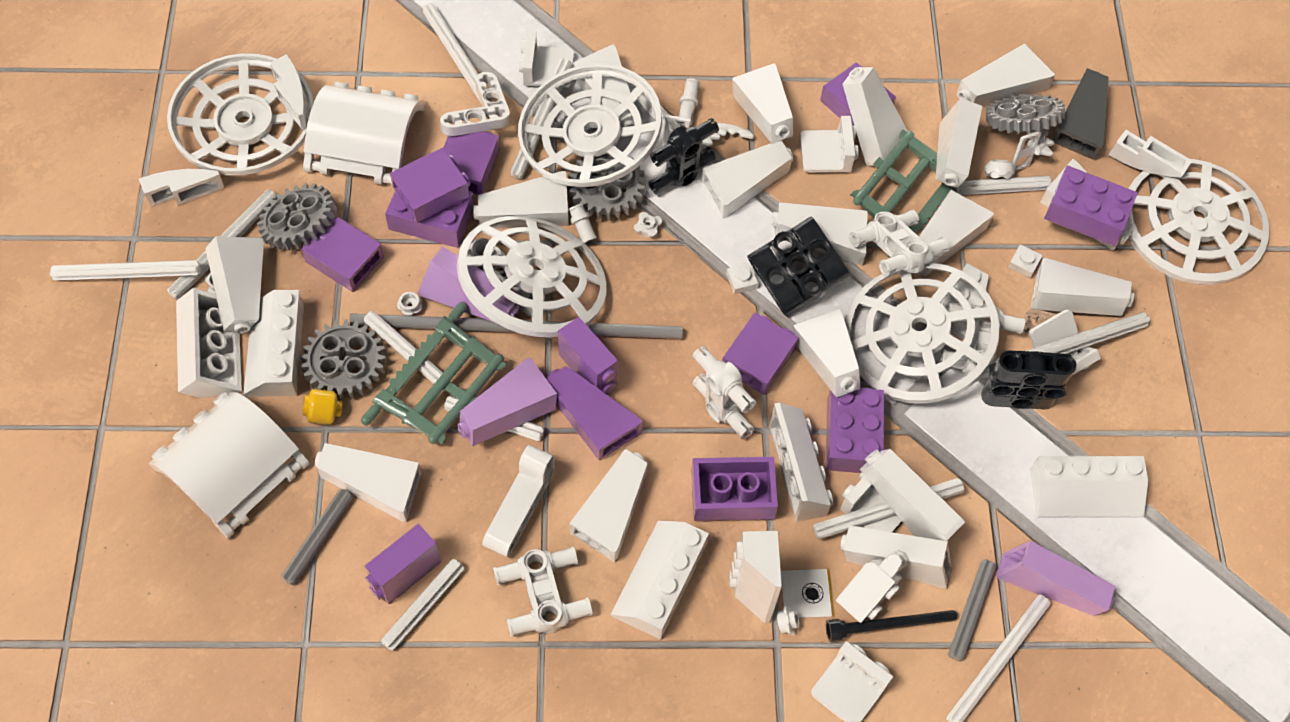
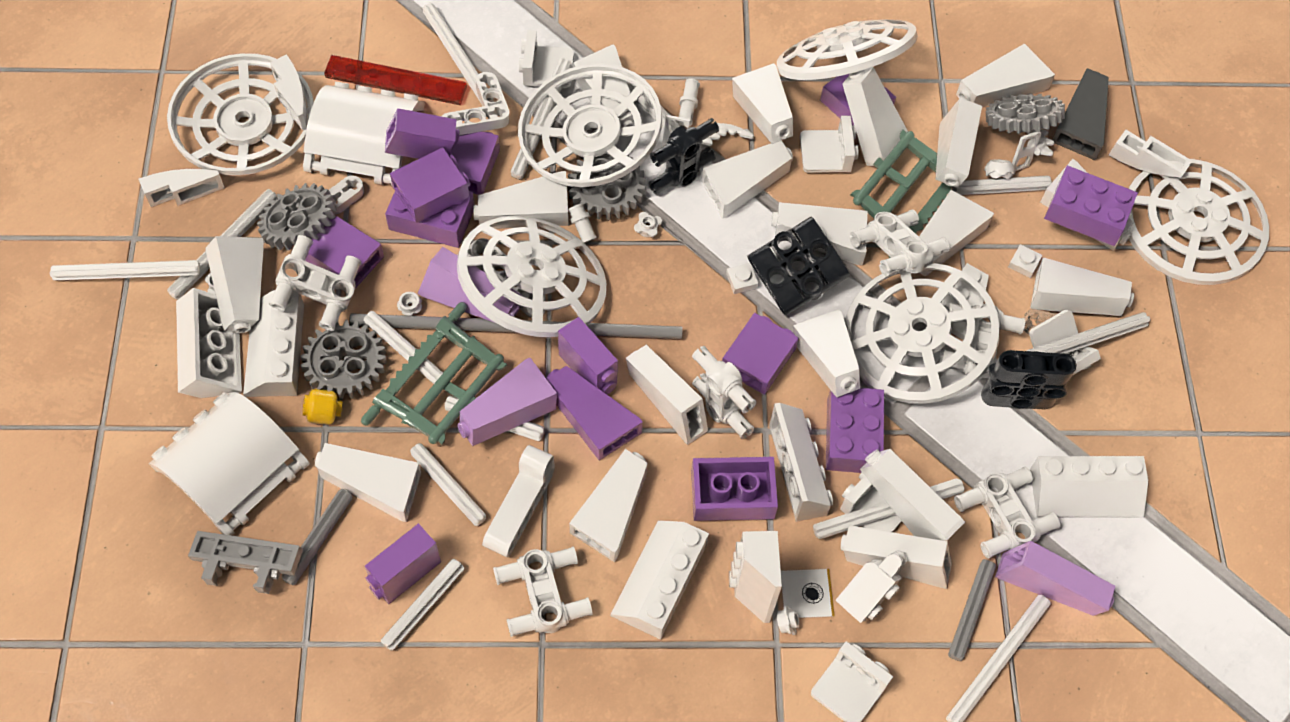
(264, 557): none -> light grey hinge
(315, 283): none -> white piece
(343, 195): none -> white beam
(395, 79): none -> clear red tile
(420, 134): none -> medium lavender brick
(448, 484): none -> white axle
(668, 393): none -> white slope
(839, 629): black piece -> none
(846, 40): none -> white dish
(1006, 511): none -> white piece

